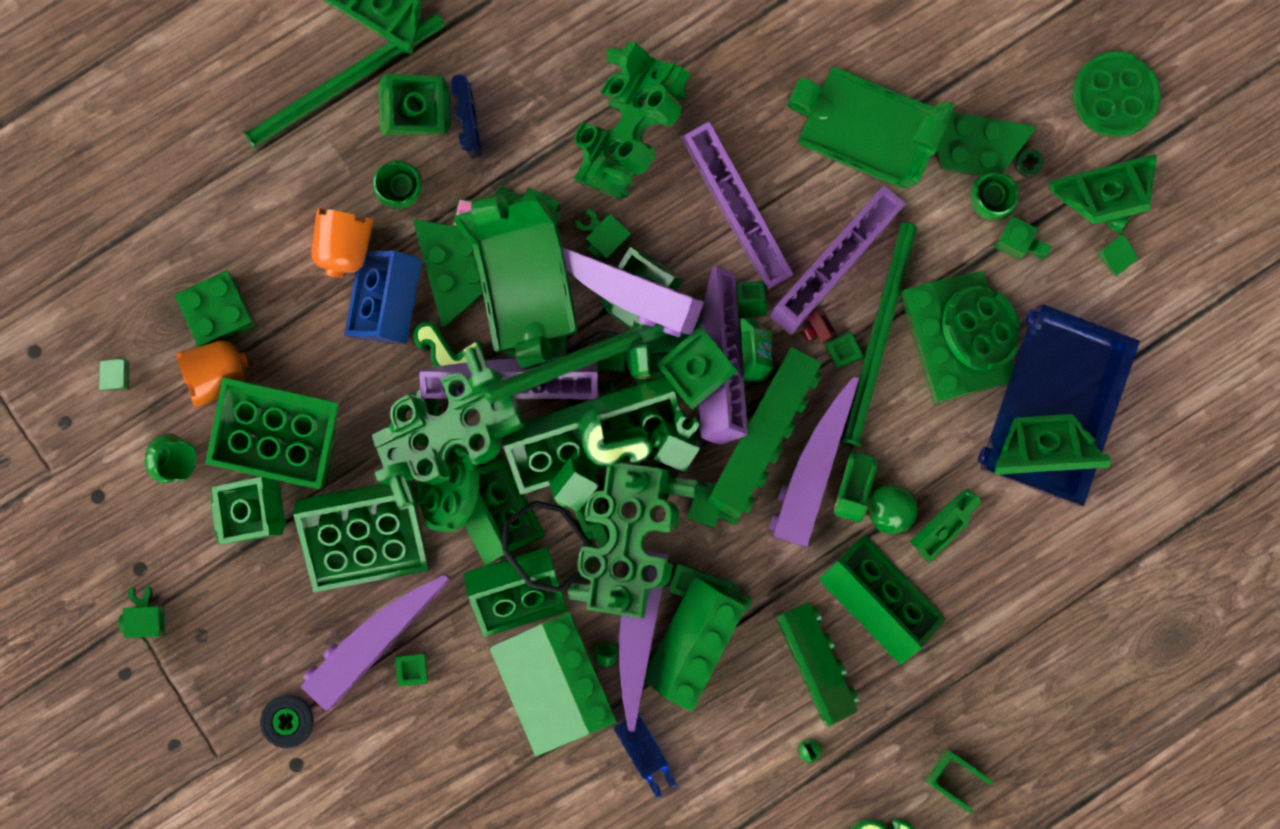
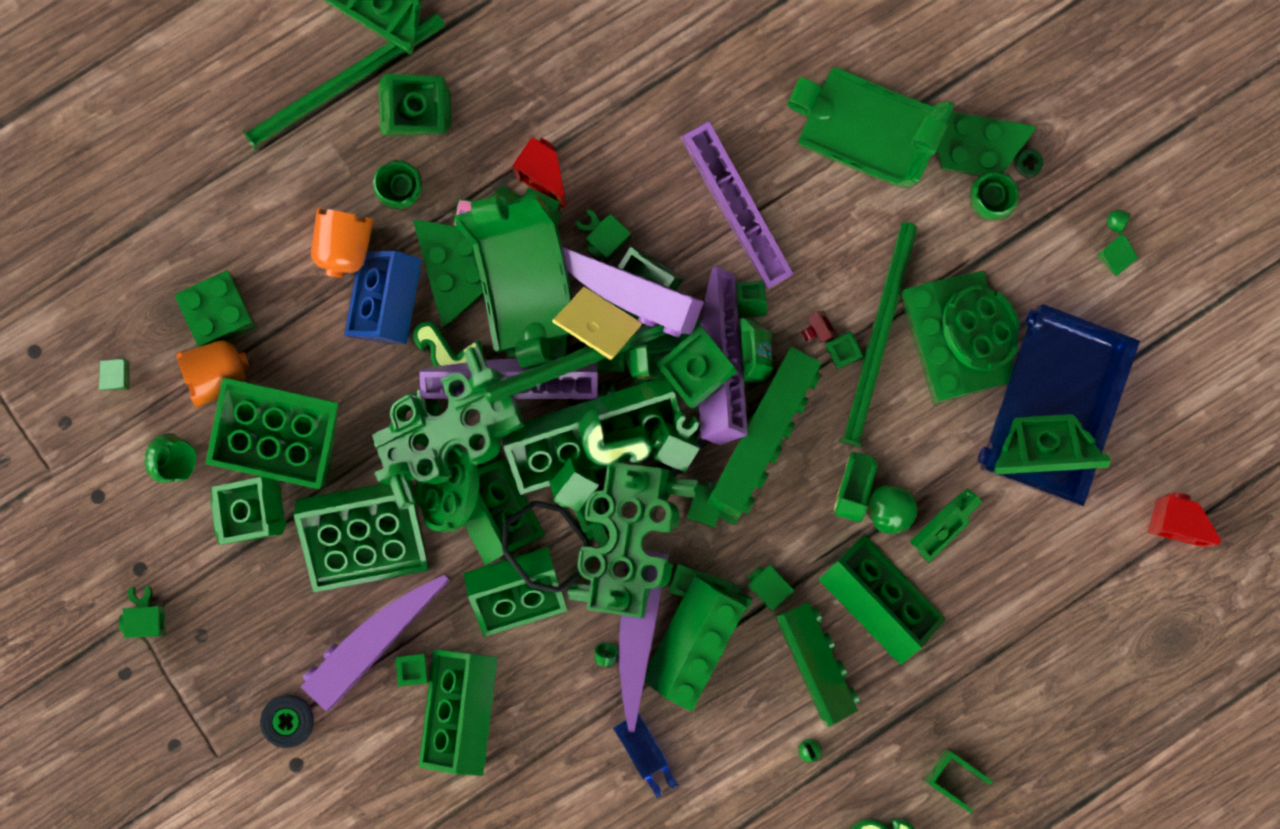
(458, 712): none -> green slope
(466, 115): clear blue hinge -> none
(540, 170): none -> red slope
(553, 684): slope -> none
(597, 323): none -> light yellow piece
(641, 80): green gear -> none
(769, 586): none -> green brick
(809, 479): medium lavender slope -> none
(836, 260): medium lavender slope -> none
(1018, 239): green brick -> none
(1109, 190): green wing -> none
(1116, 94): green tile -> none
(1182, 521): none -> red slope

